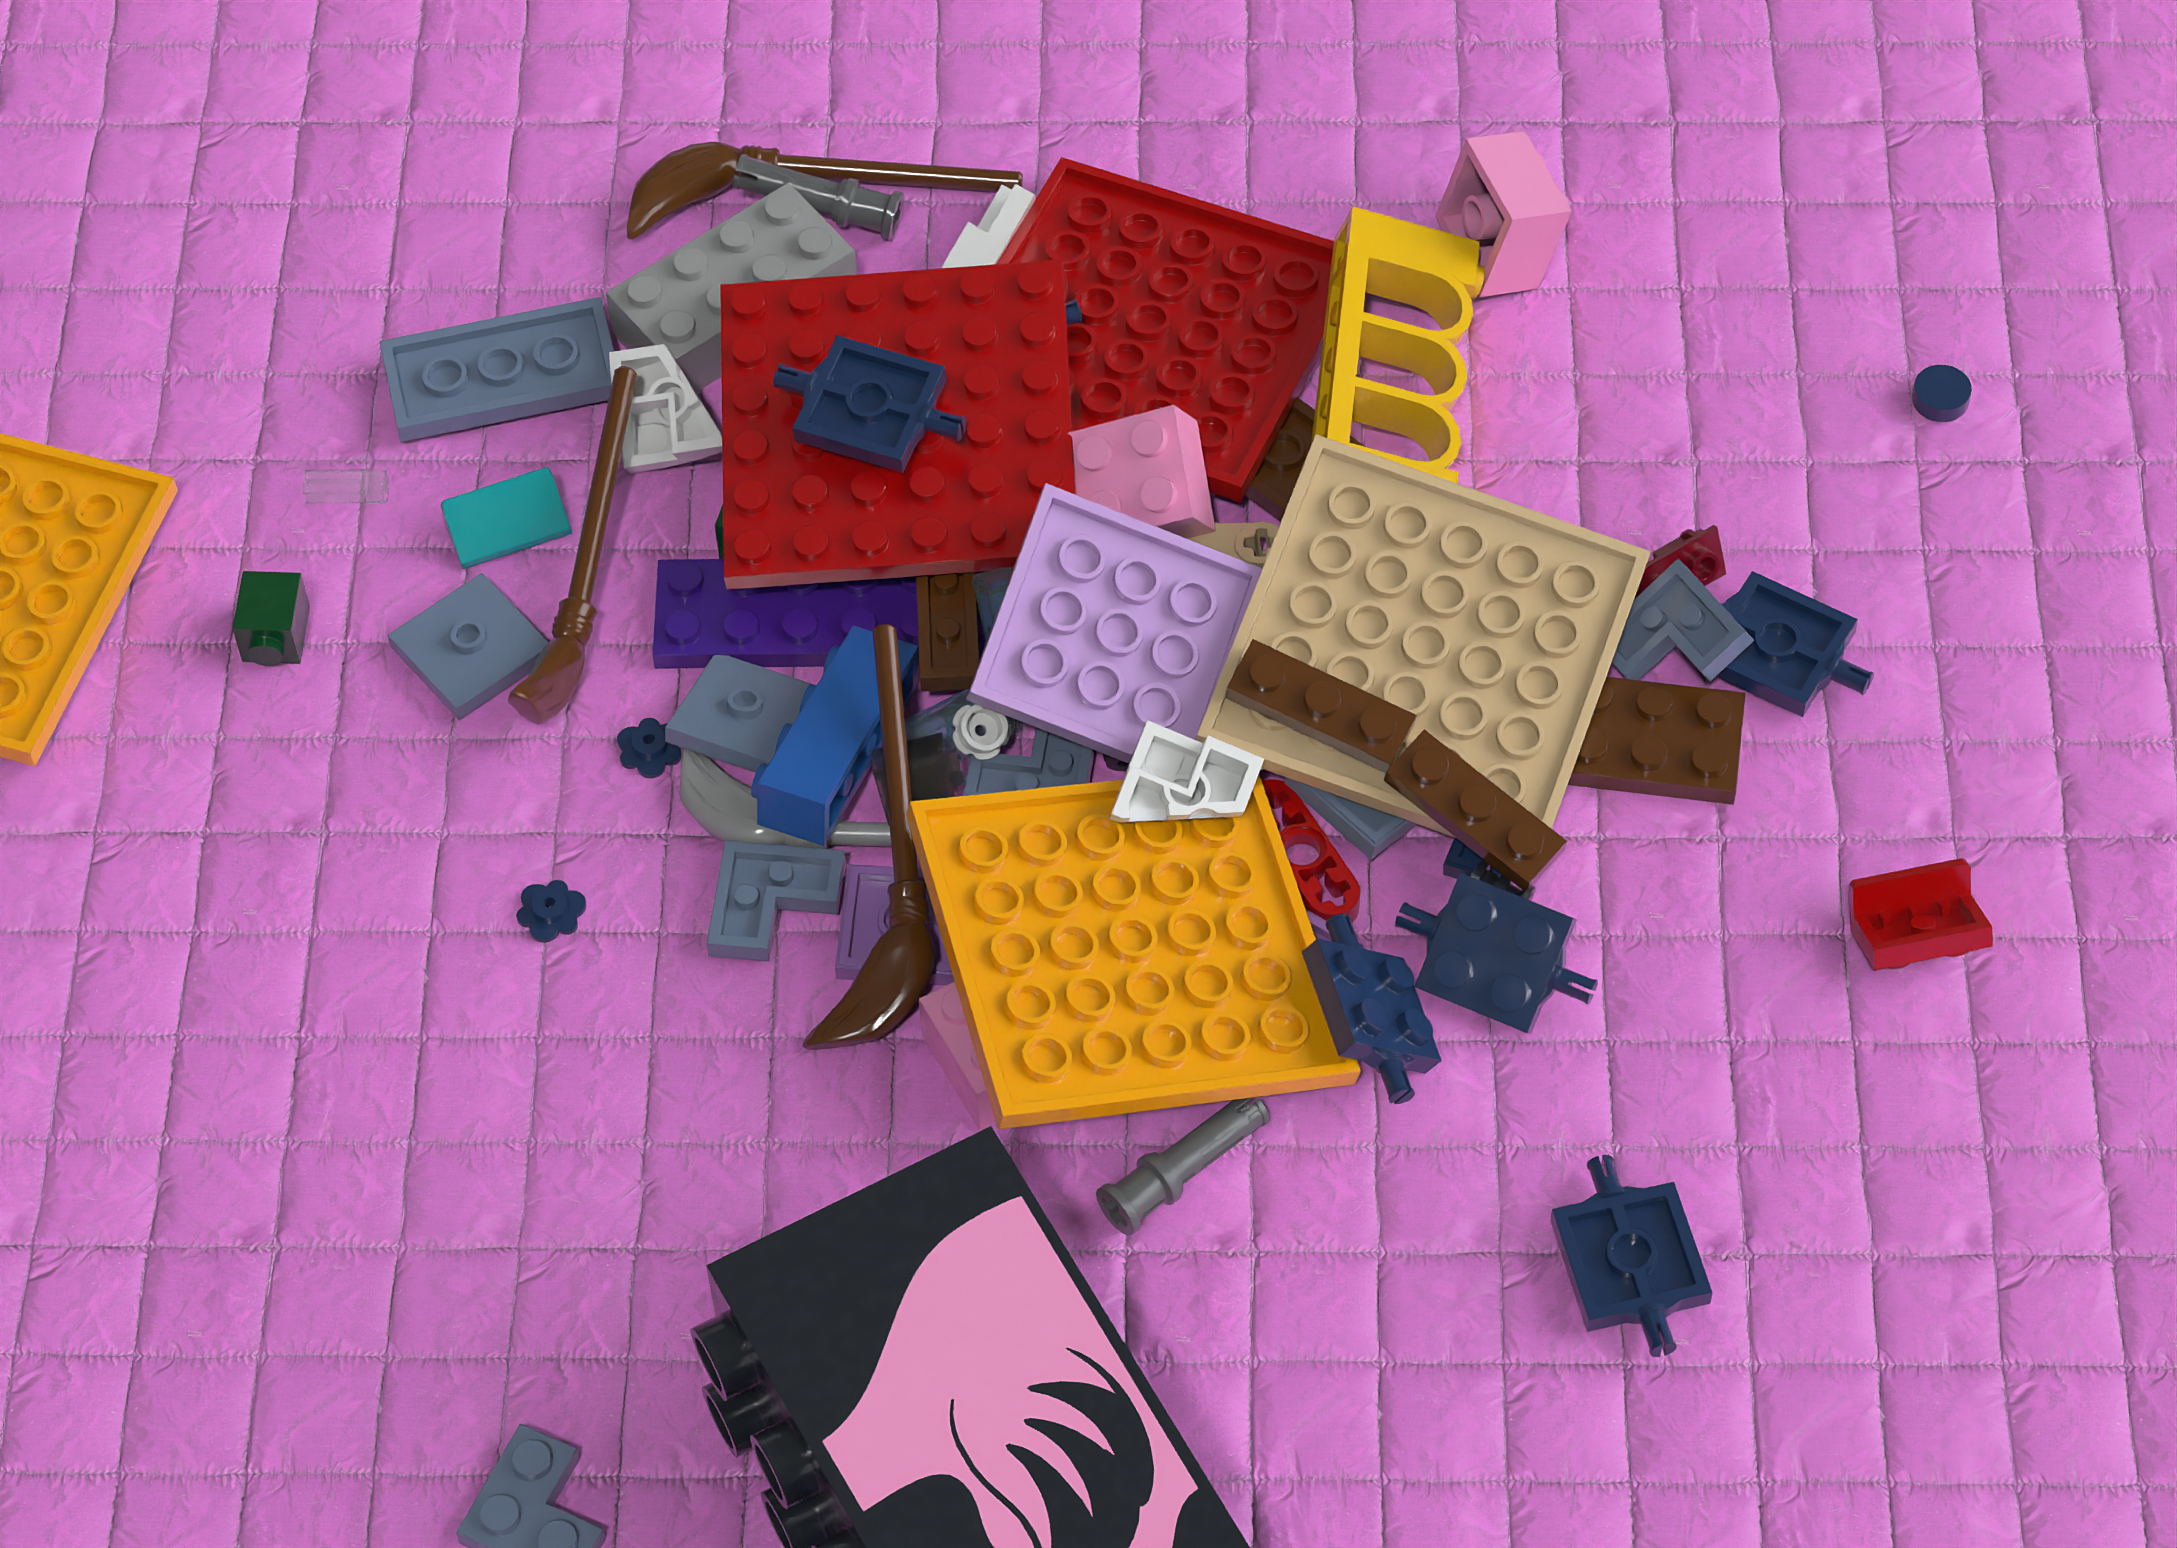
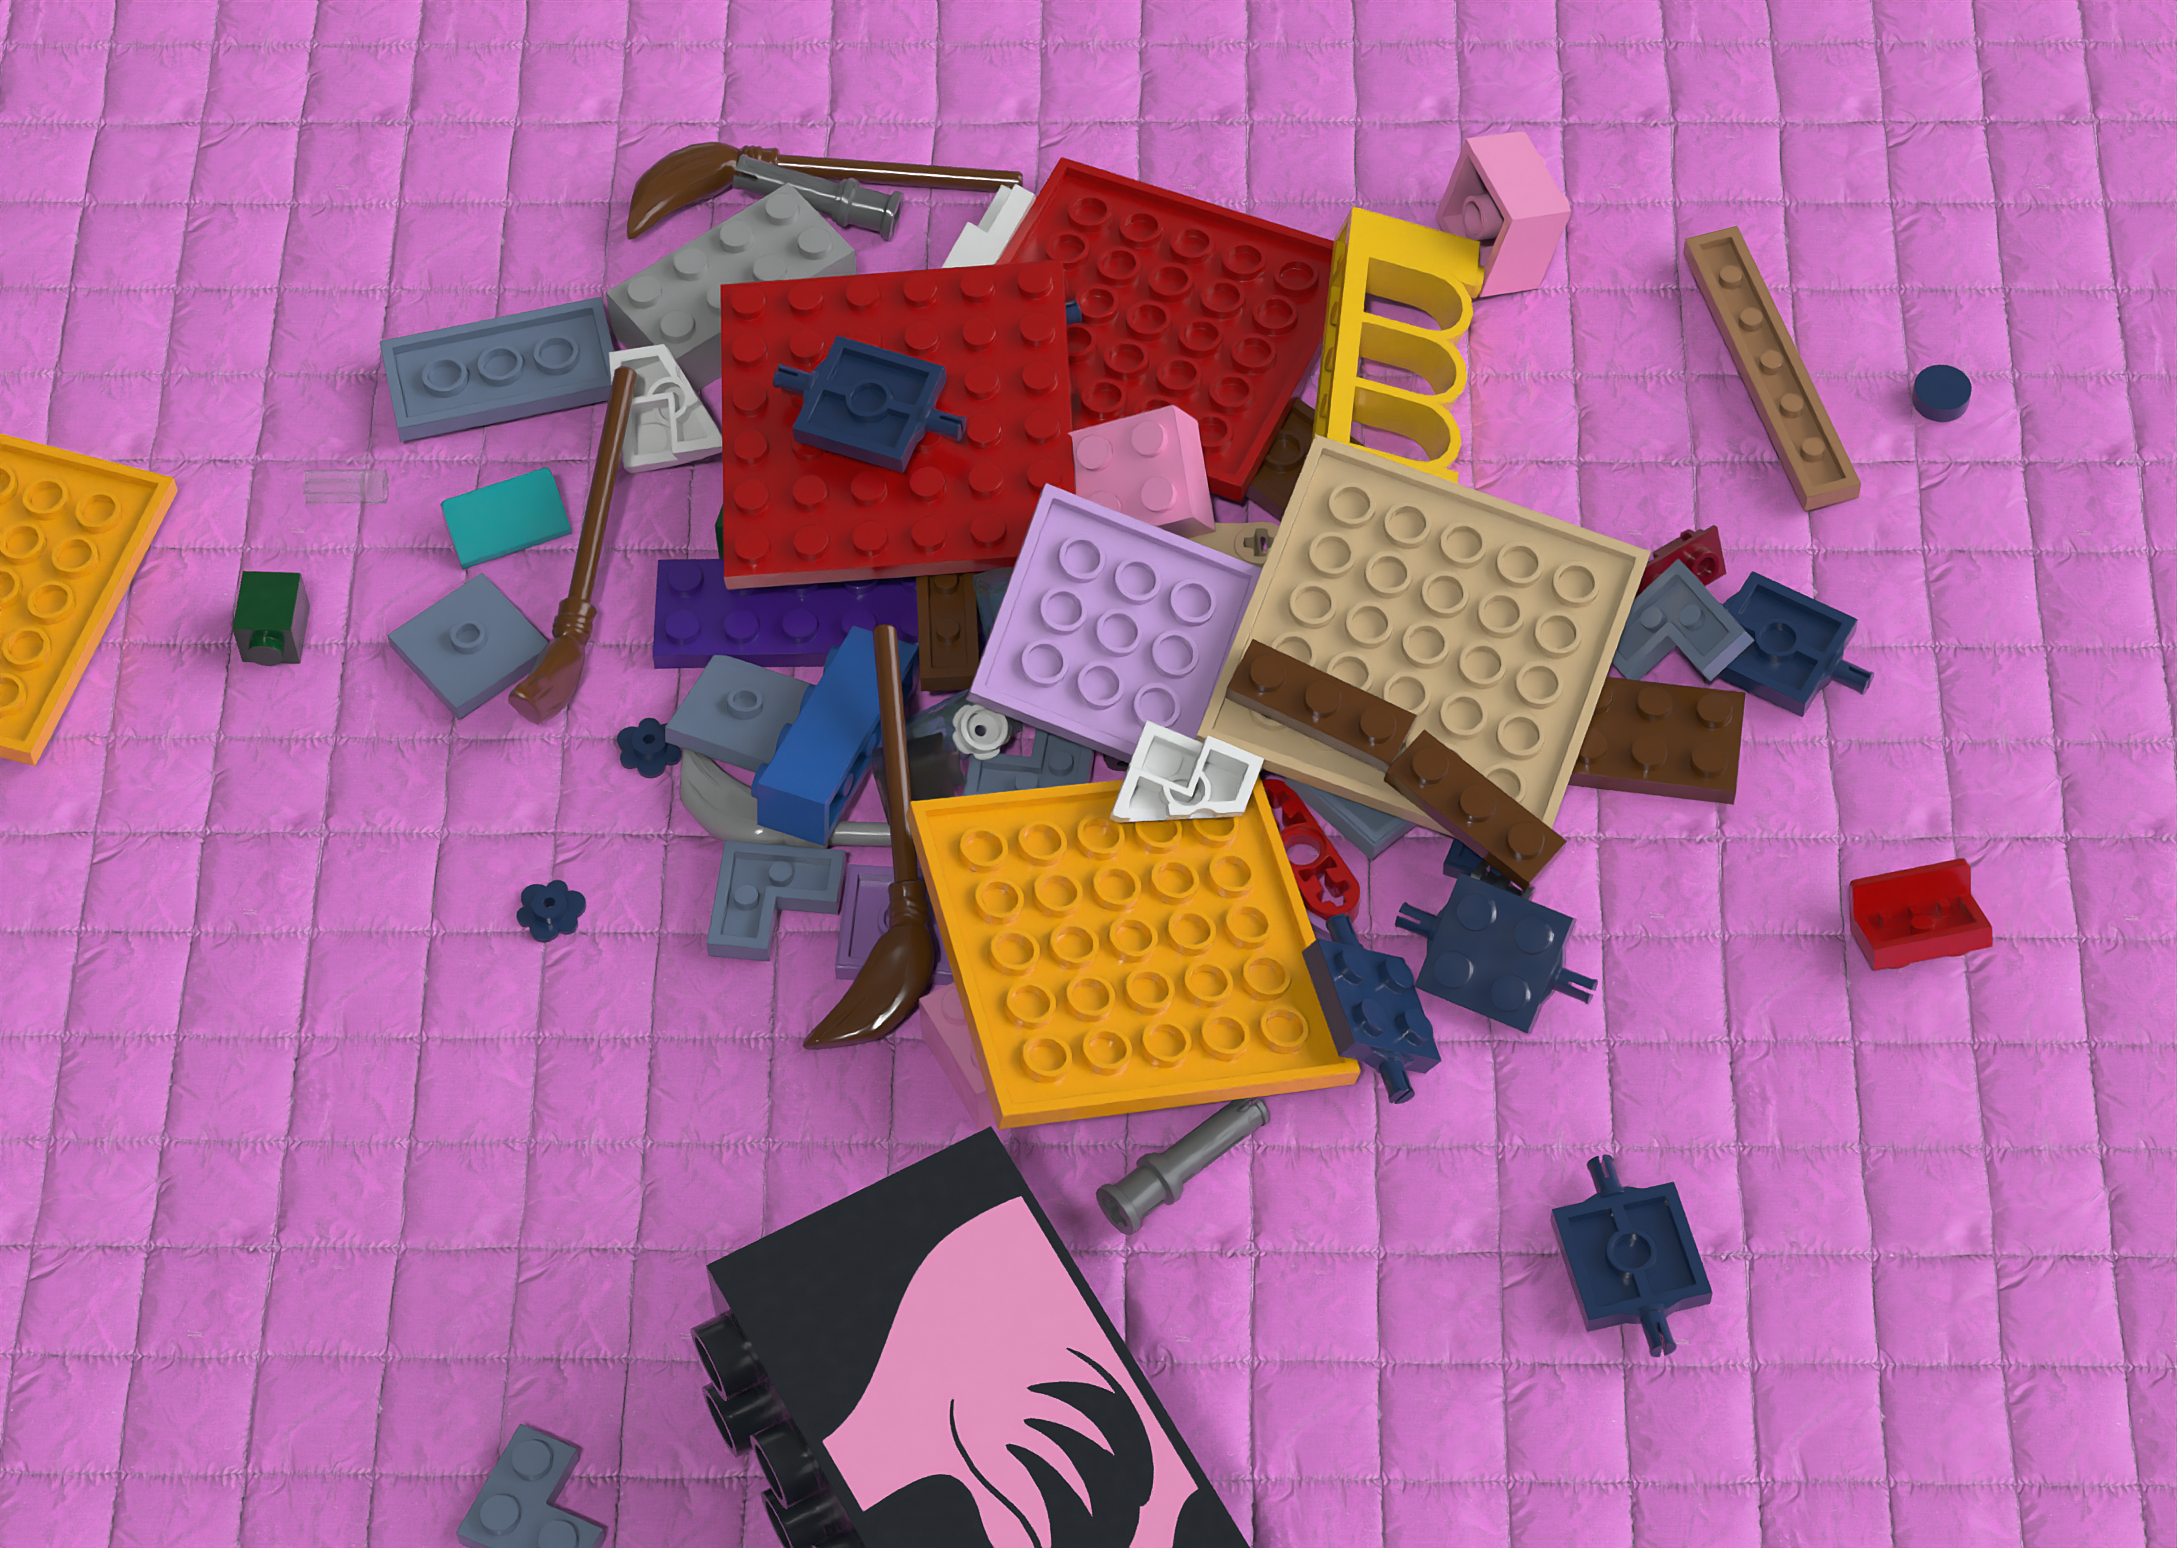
(1771, 369): none -> medium nougat plate

